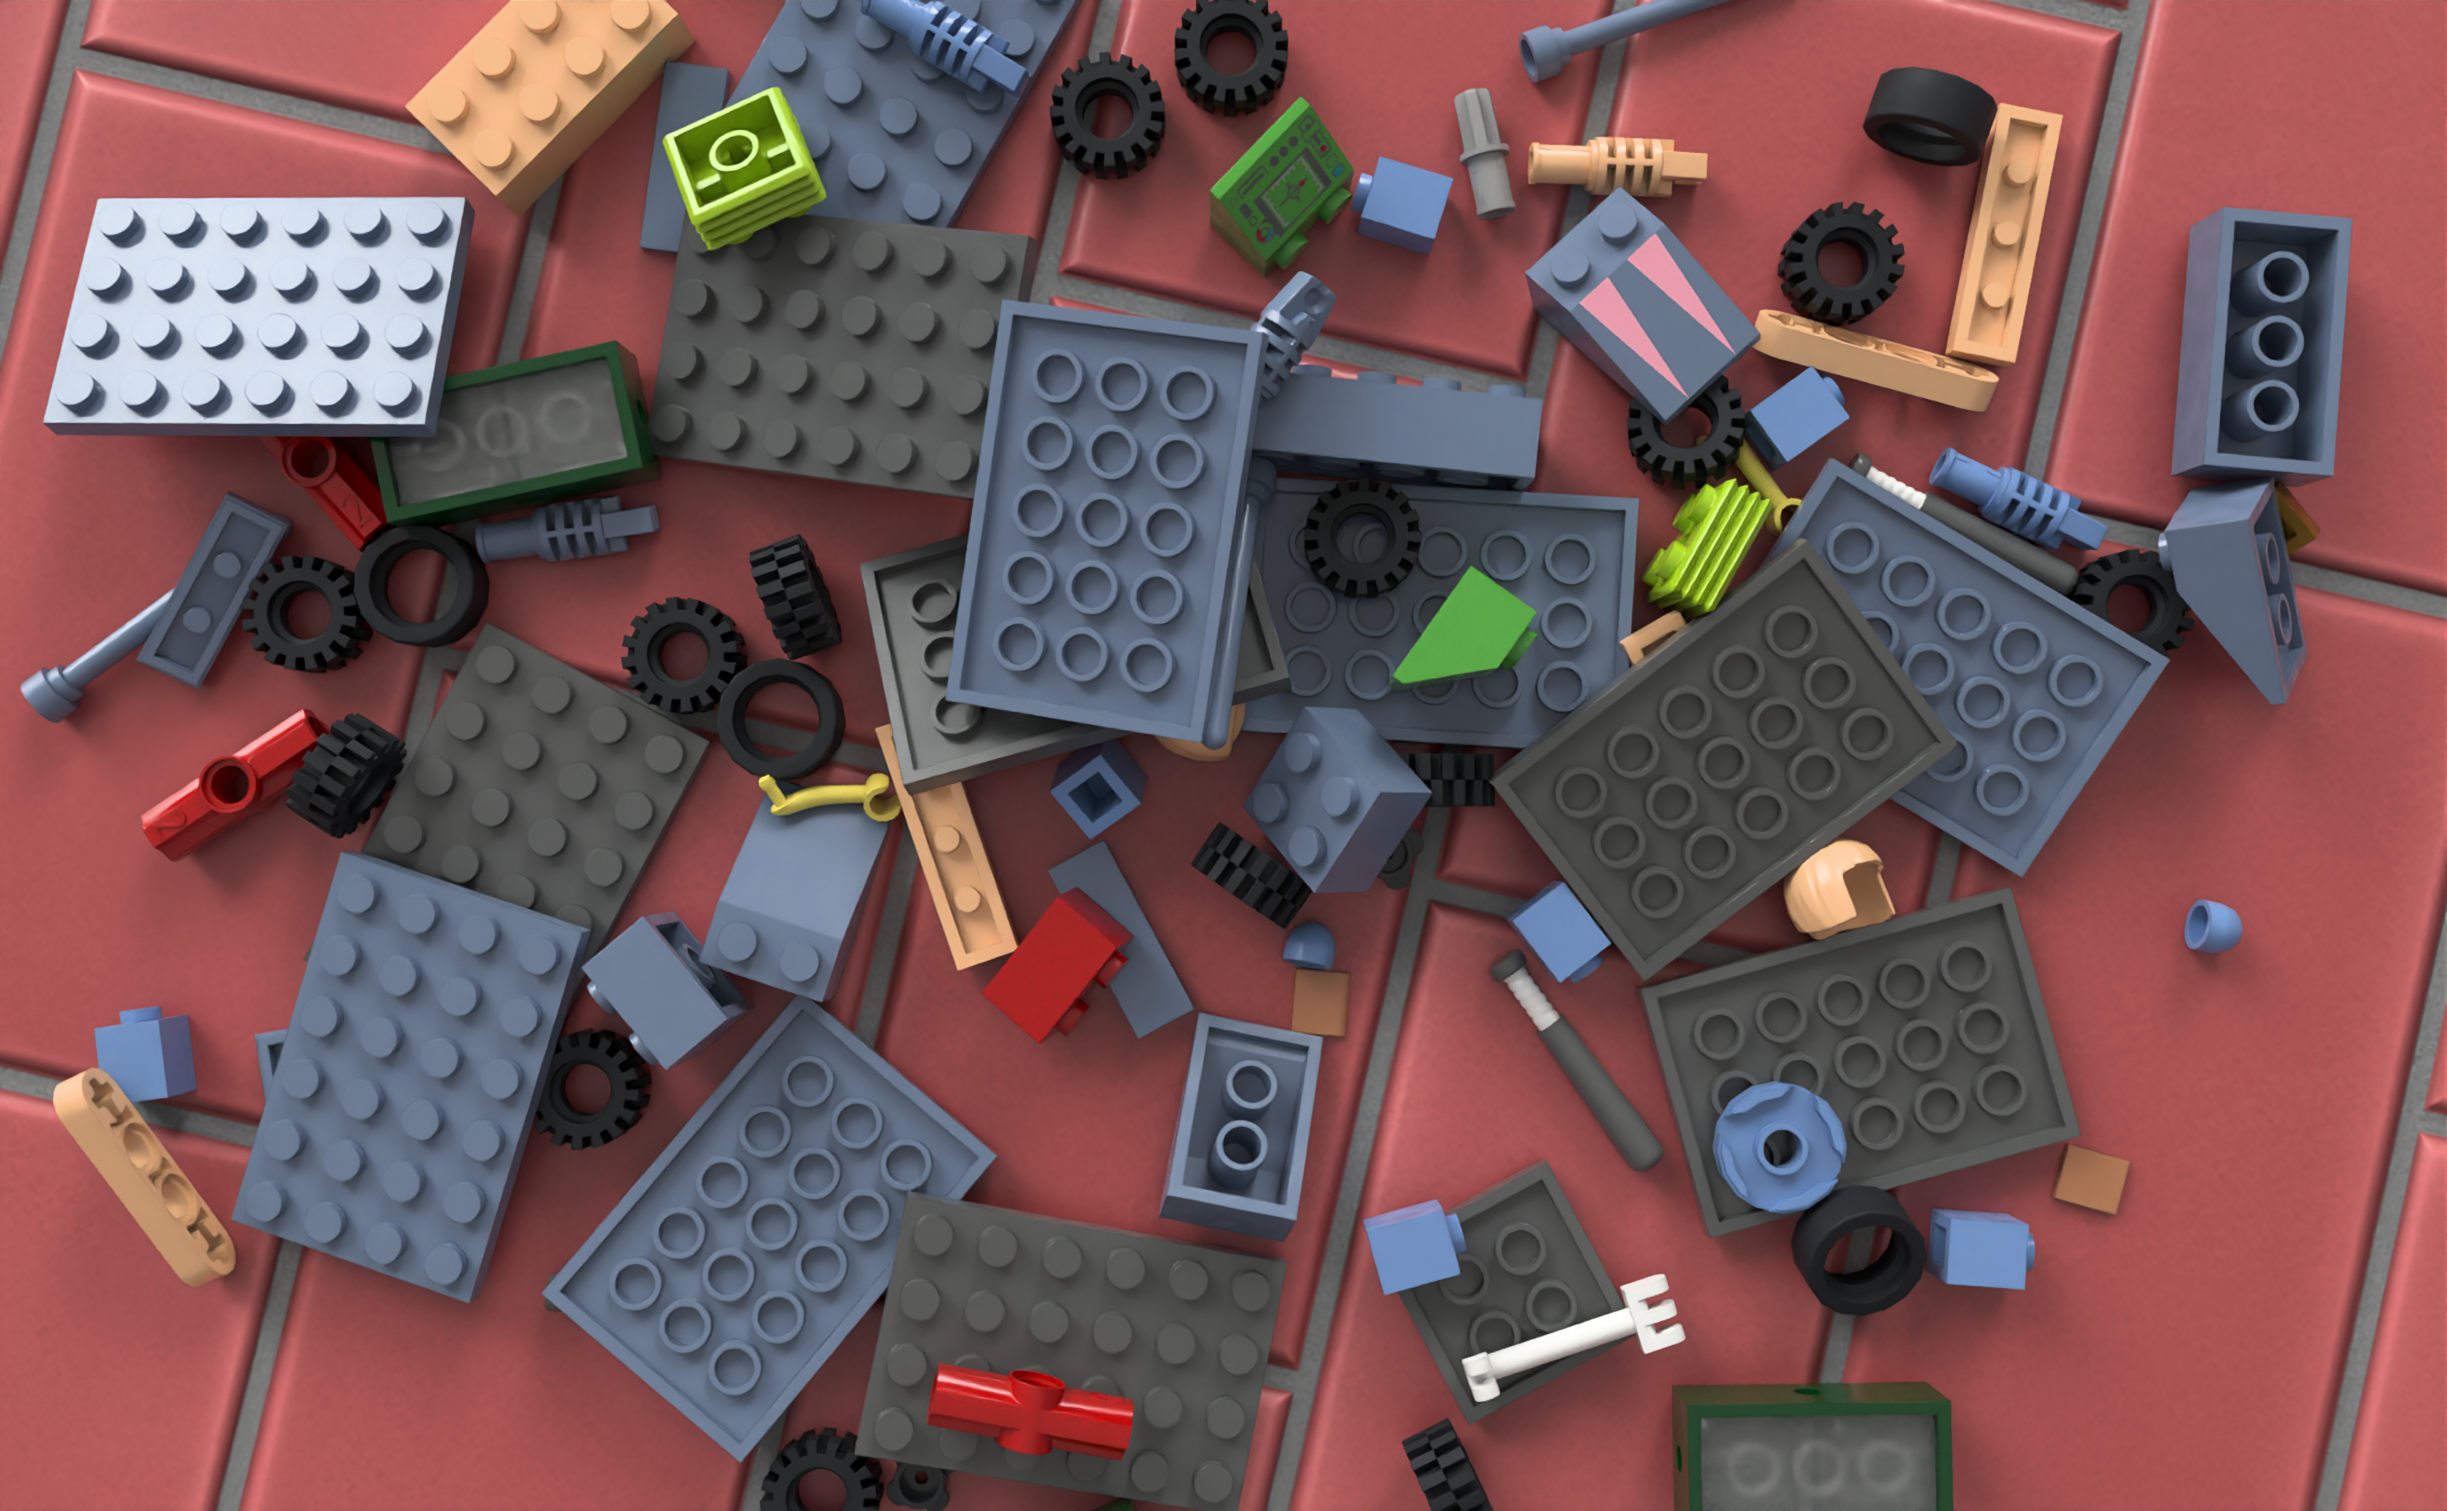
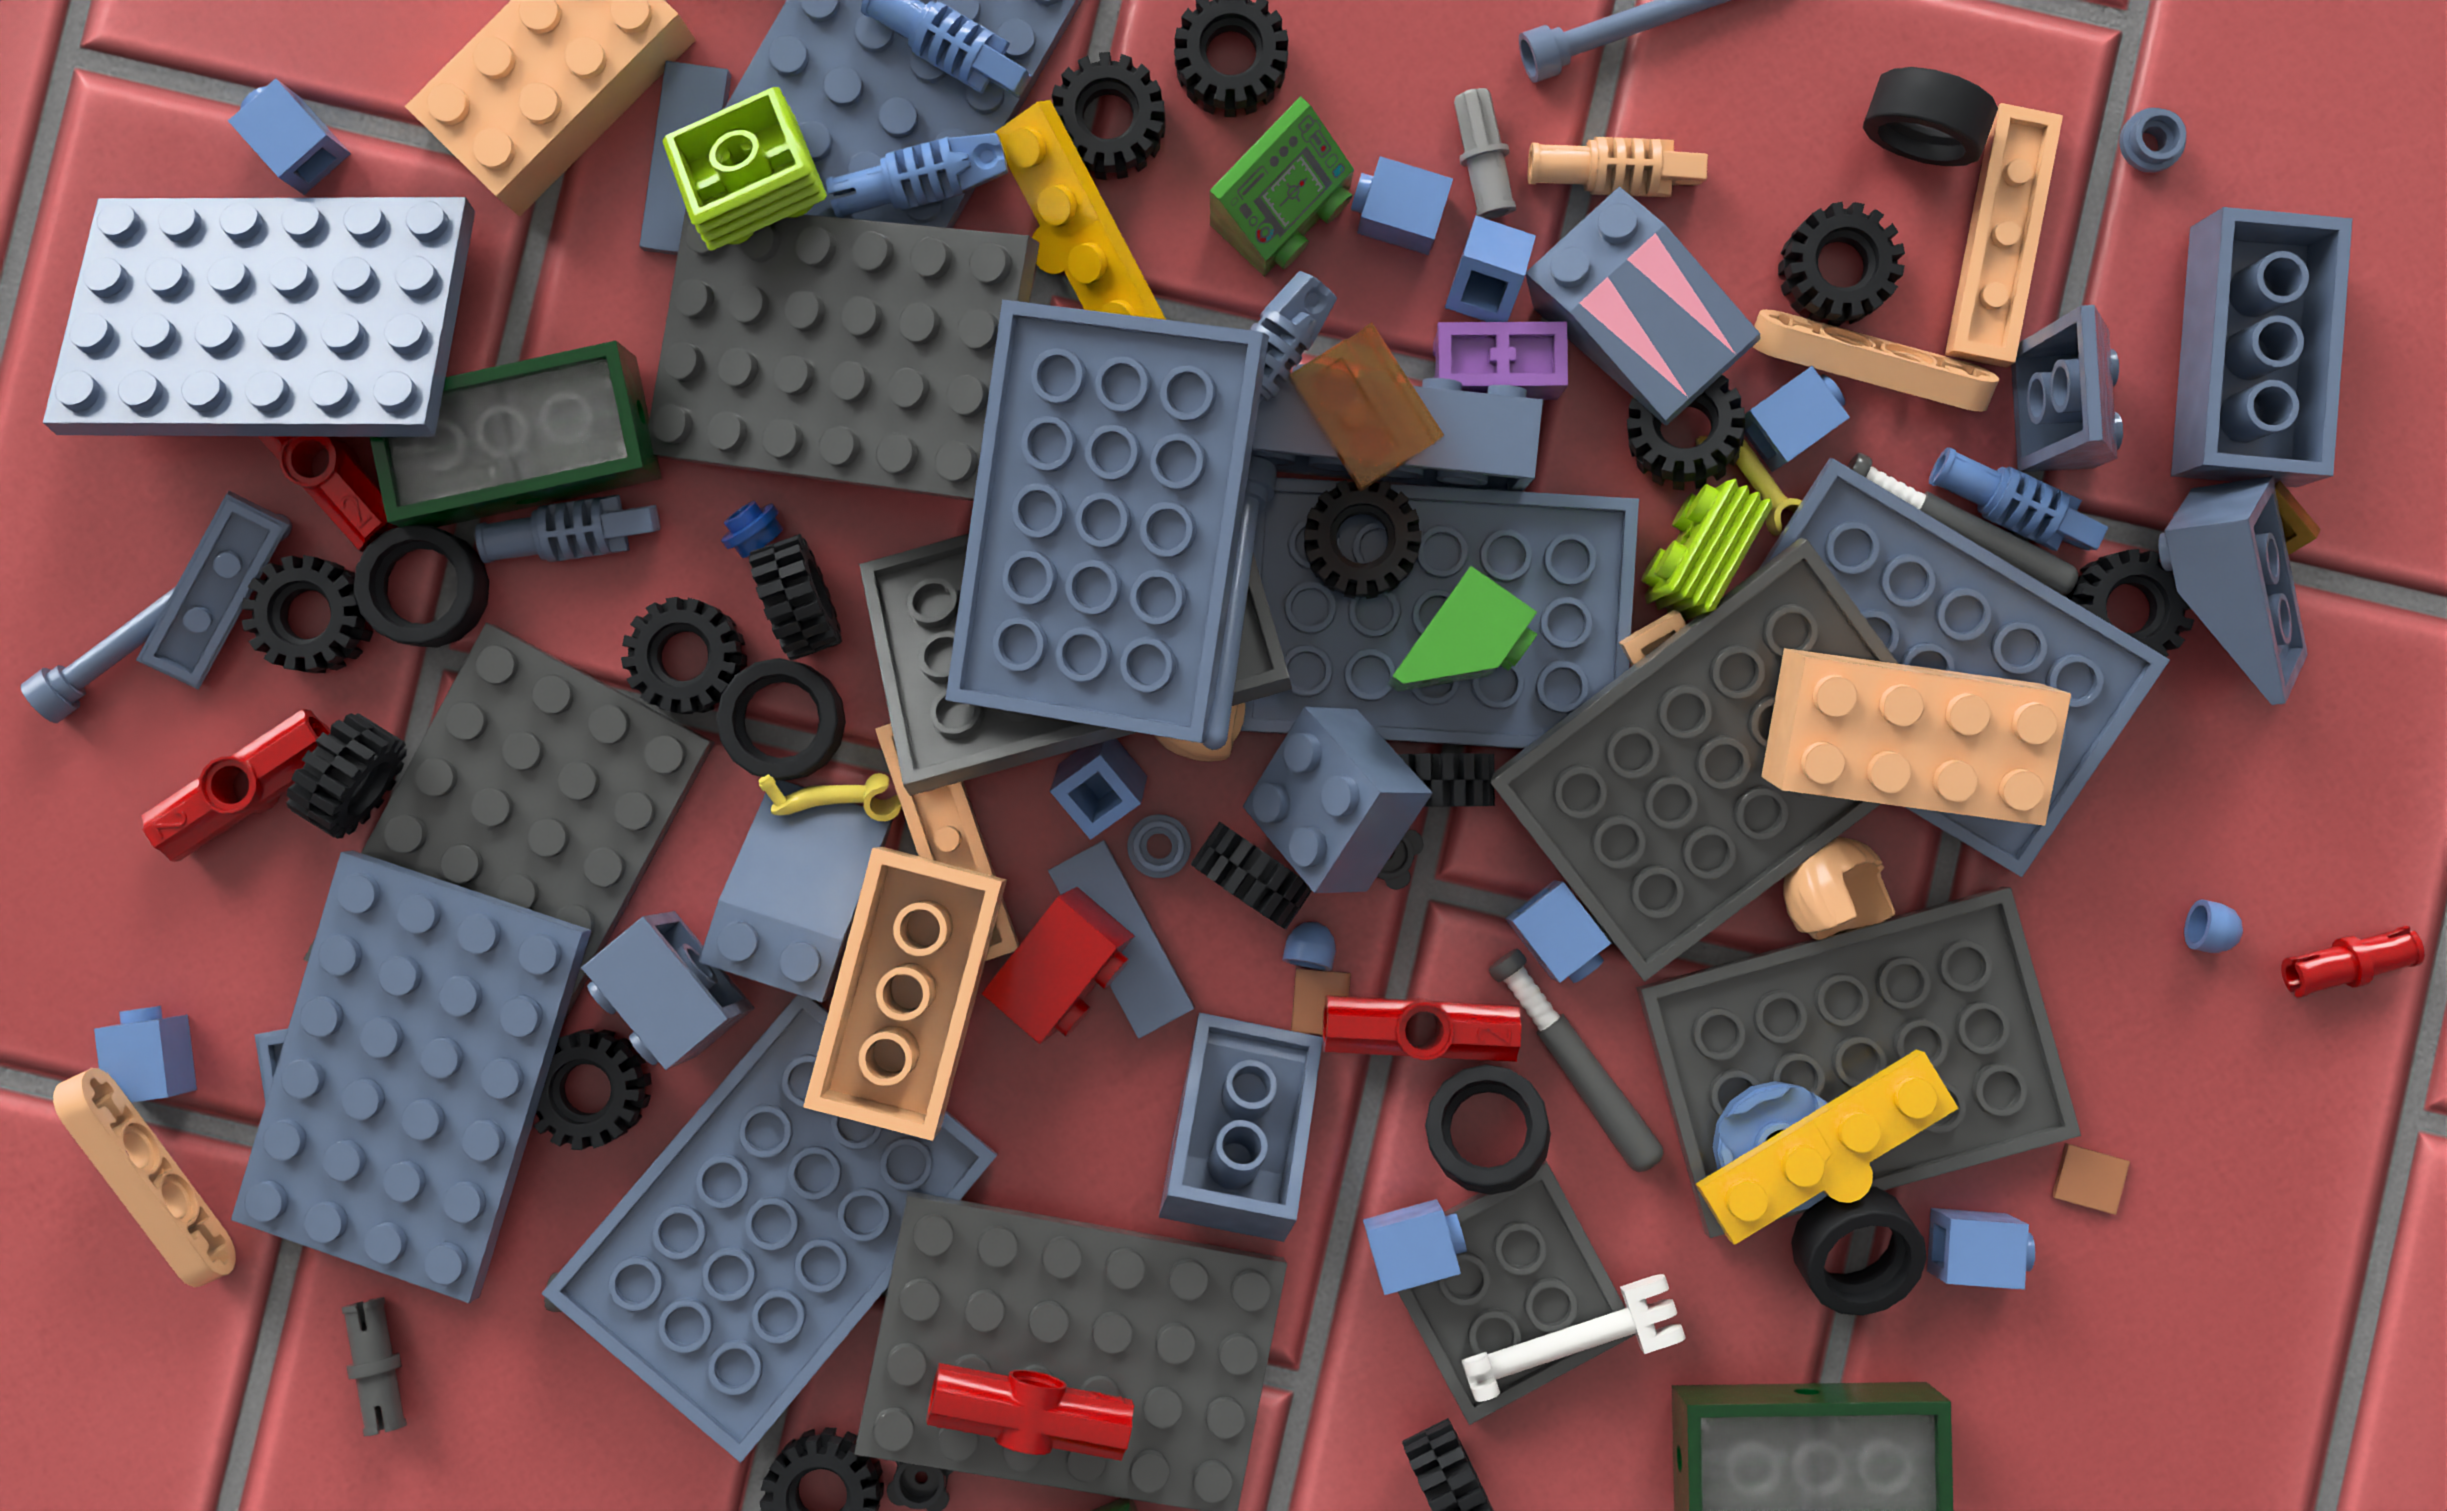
(288, 136): none -> medium blue brick
(374, 1366): none -> dark grey pin
(751, 528): none -> blue plate
(905, 993): none -> light nougat brick
(921, 174): none -> medium blue hinge
(1073, 219): none -> yellow hinge
(1138, 849): none -> sand blue plate
(1366, 406): none -> clear orange plate
(1461, 1031): none -> red piece
(1477, 1081): none -> black tyre
(1490, 271): none -> medium blue brick
(1504, 354): none -> medium lavender hinge
(1828, 1148): none -> yellow hinge
(1915, 737): none -> light nougat brick
(2066, 395): none -> sand blue slope
(2168, 131): none -> sand blue plate
(2352, 961): none -> red pin

